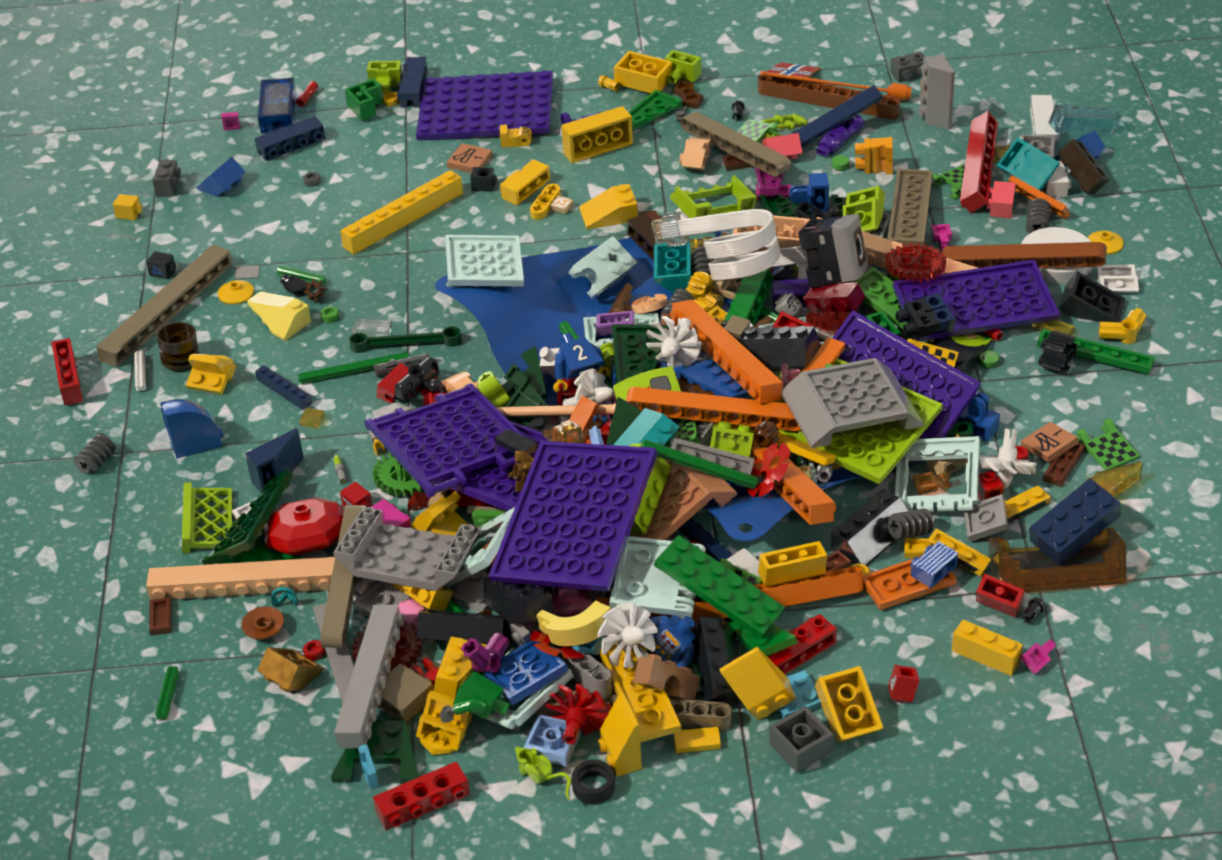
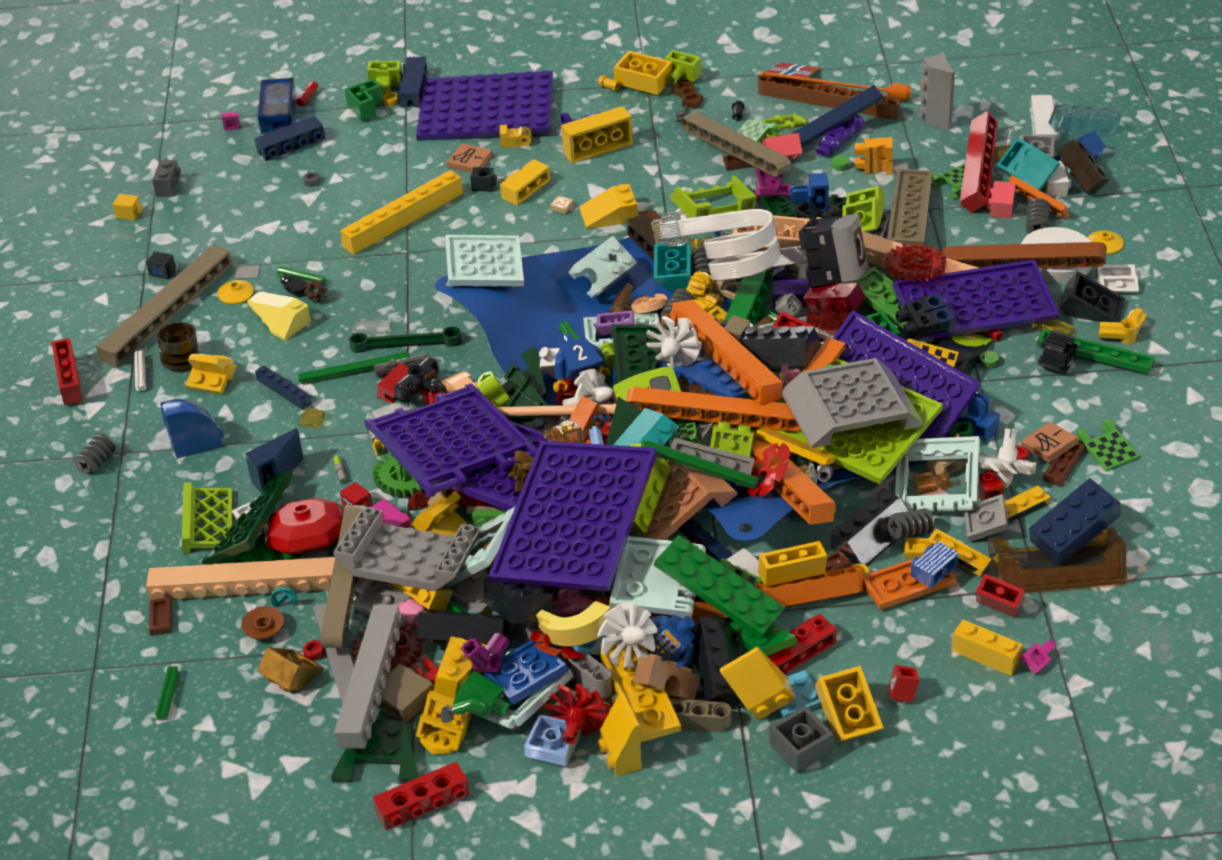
(222, 178): blue slope -> none
(330, 314): bright green tile -> none
(368, 767): medium azure tile -> none
(515, 442): black tile -> none
(518, 634): light grey wing -> none
(538, 204): yellow beam -> none
(538, 767): lime animal -> none
(589, 768): black tyre -> none
(653, 107): green wing -> none
(696, 153): light nougat brick -> none
(697, 740): yellow tile -> none
(766, 433): reddish brown gear -> none
(907, 66): dark grey brick -> none
(942, 234): dark pink plate -> none
(1035, 607): black pin -> none
(1118, 479): clear yellow slope -> none

